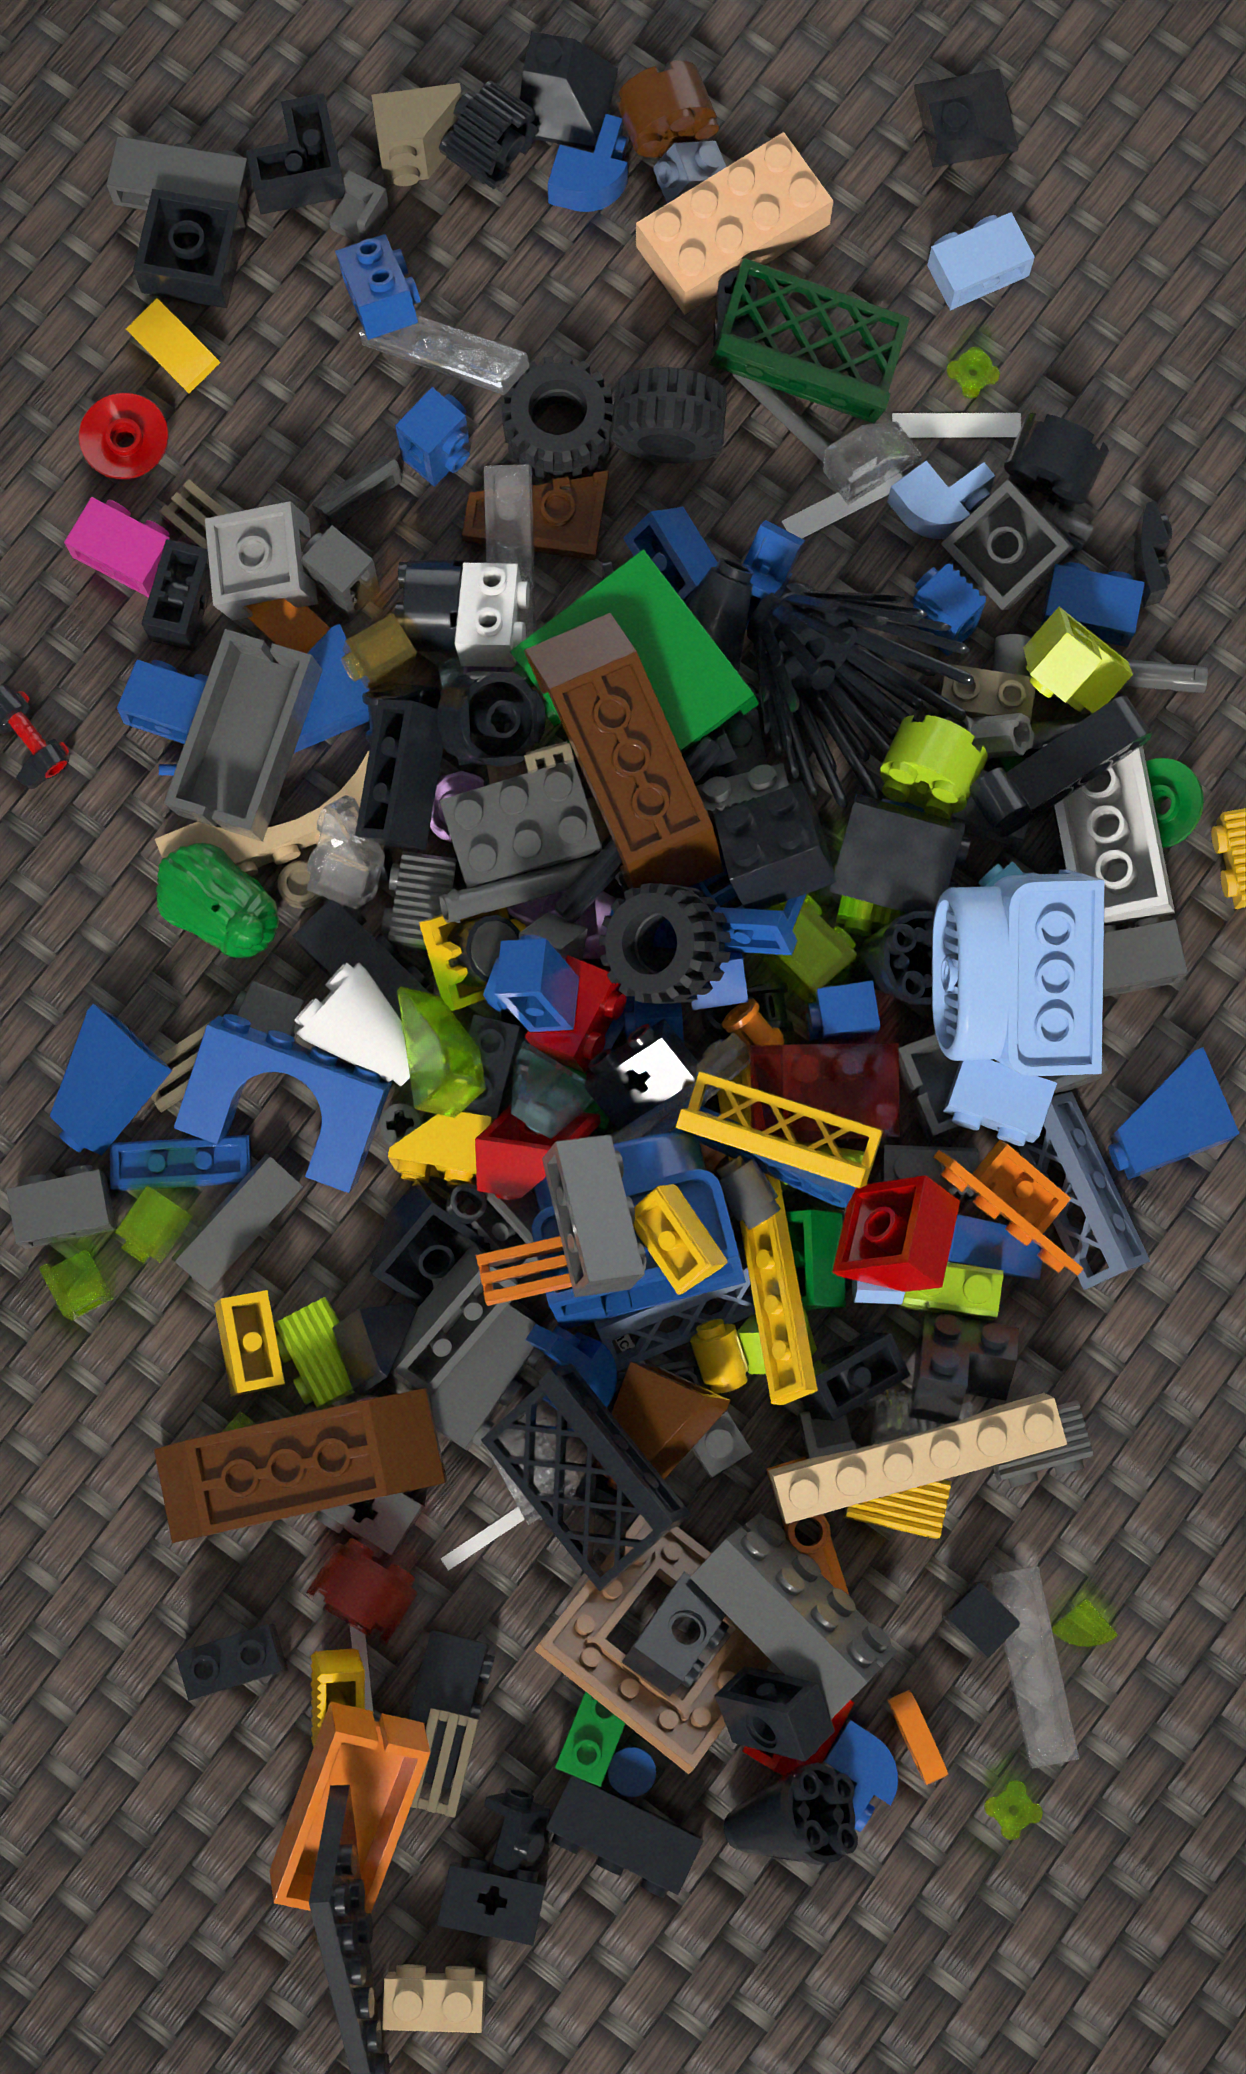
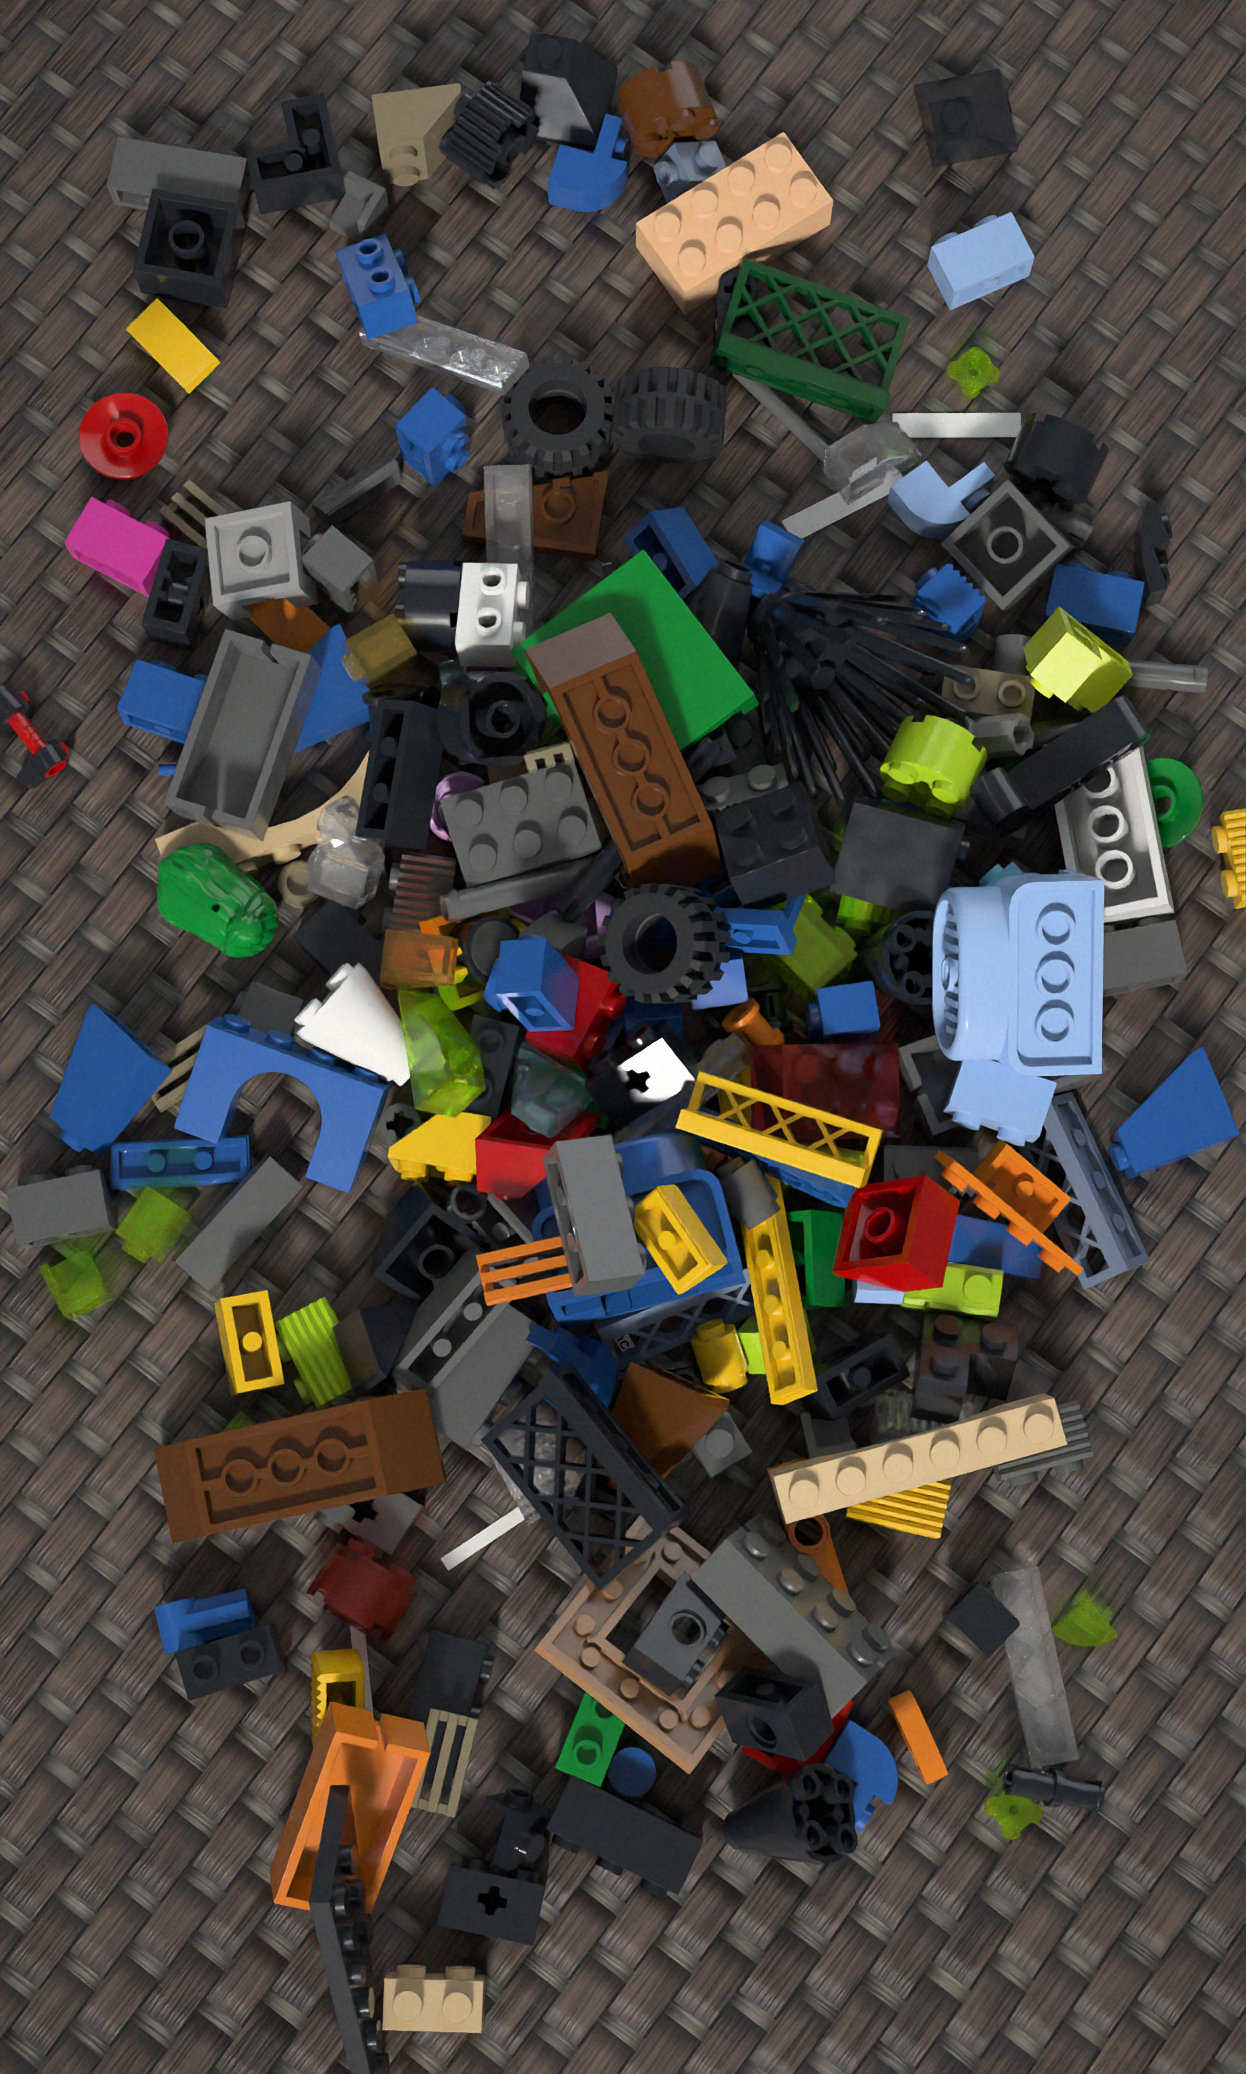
(194, 1621): none -> blue piece
(417, 960): none -> clear orange slope
(1053, 1787): none -> black pin

